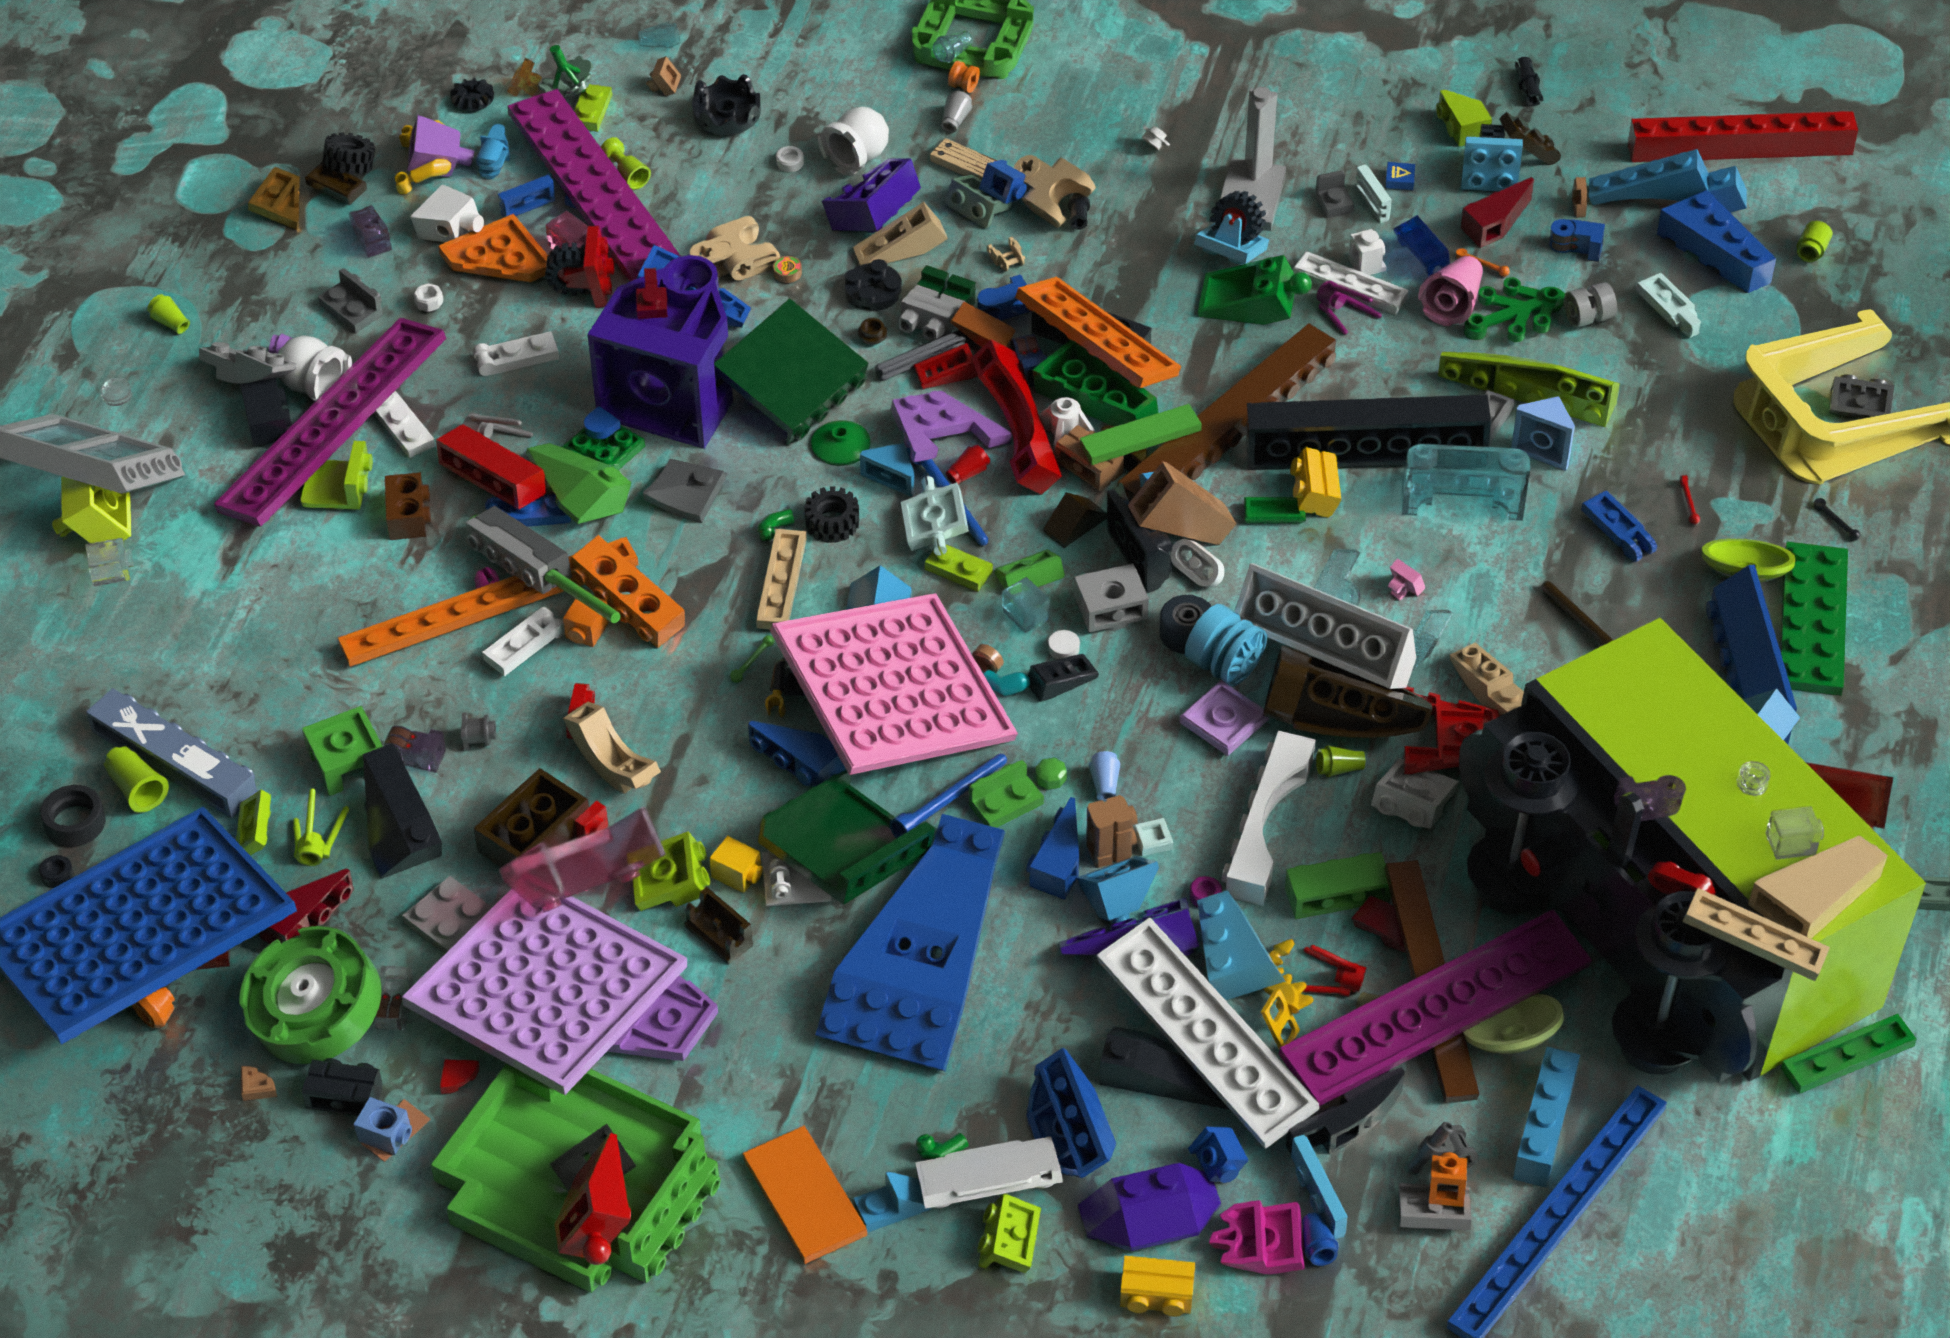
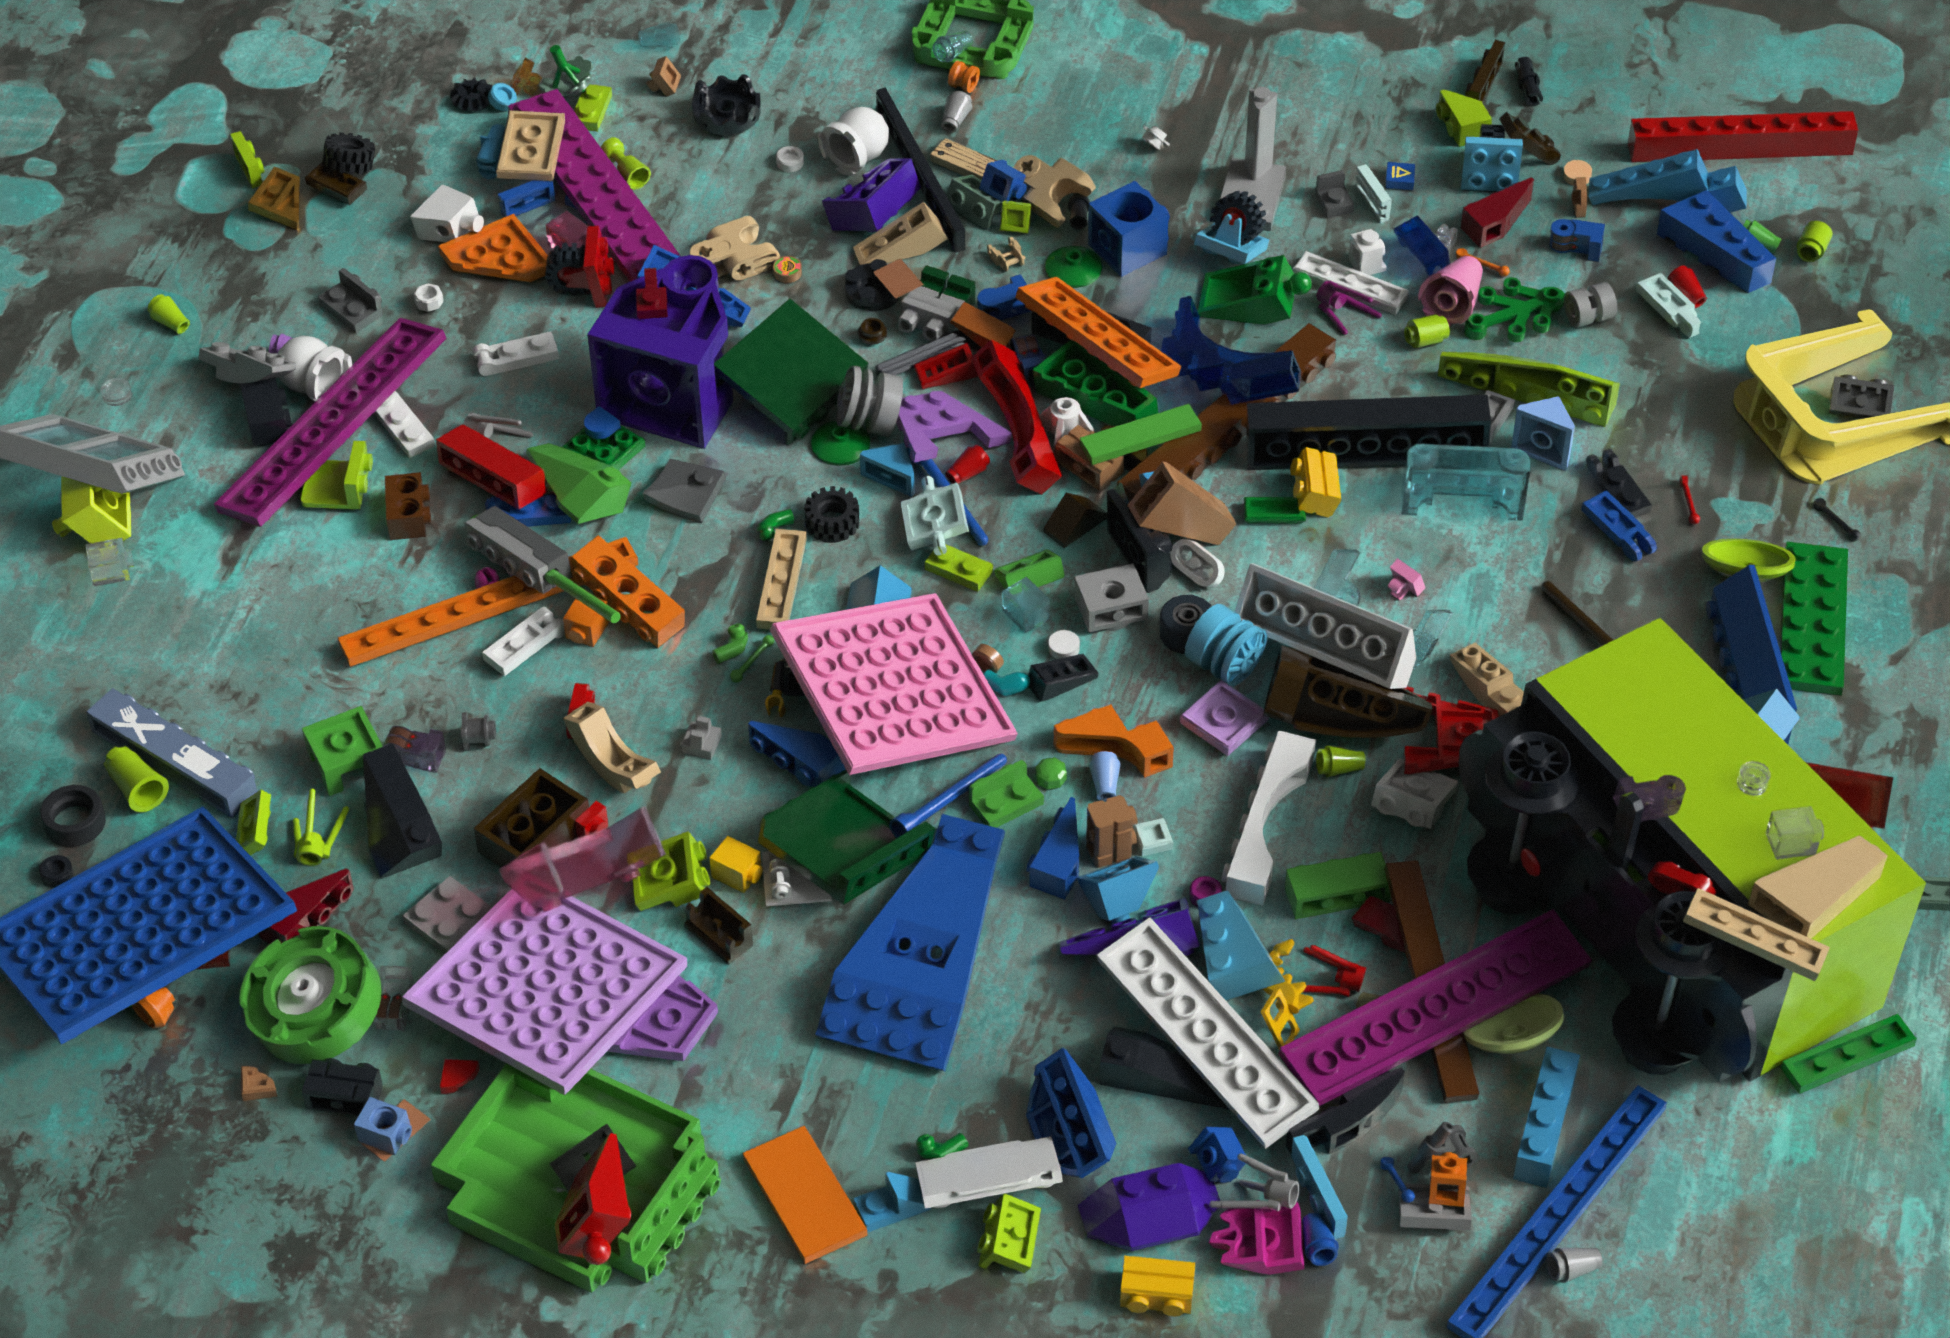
(245, 155): none -> lime plate
(370, 231): clear purple leg -> none
(432, 152): medium lavender torso -> none
(501, 96): none -> medium azure tile
(530, 145): none -> tan tile
(701, 738): none -> light grey tile
(735, 645): none -> bright green arm
(876, 402): none -> light grey wheel
(898, 278): none -> nougat sticker
(929, 184): none -> black tile
(1015, 216): none -> lime tile
(1074, 265): none -> green dish
(1104, 731): none -> orange arch
(1128, 228): none -> blue brick
(1236, 373): none -> clear blue arch
(1279, 1190): none -> light grey plant
(1387, 1163): none -> blue hinge
(1426, 331): none -> lime brick
(1447, 236): none -> clear bush
(1486, 74): none -> dark brown plate
(1570, 1263): none -> light grey cone
(1575, 169): none -> light nougat tile
(1618, 483): none -> black hinge
(1688, 284): none -> red cone
(1763, 235): none -> bright green cone

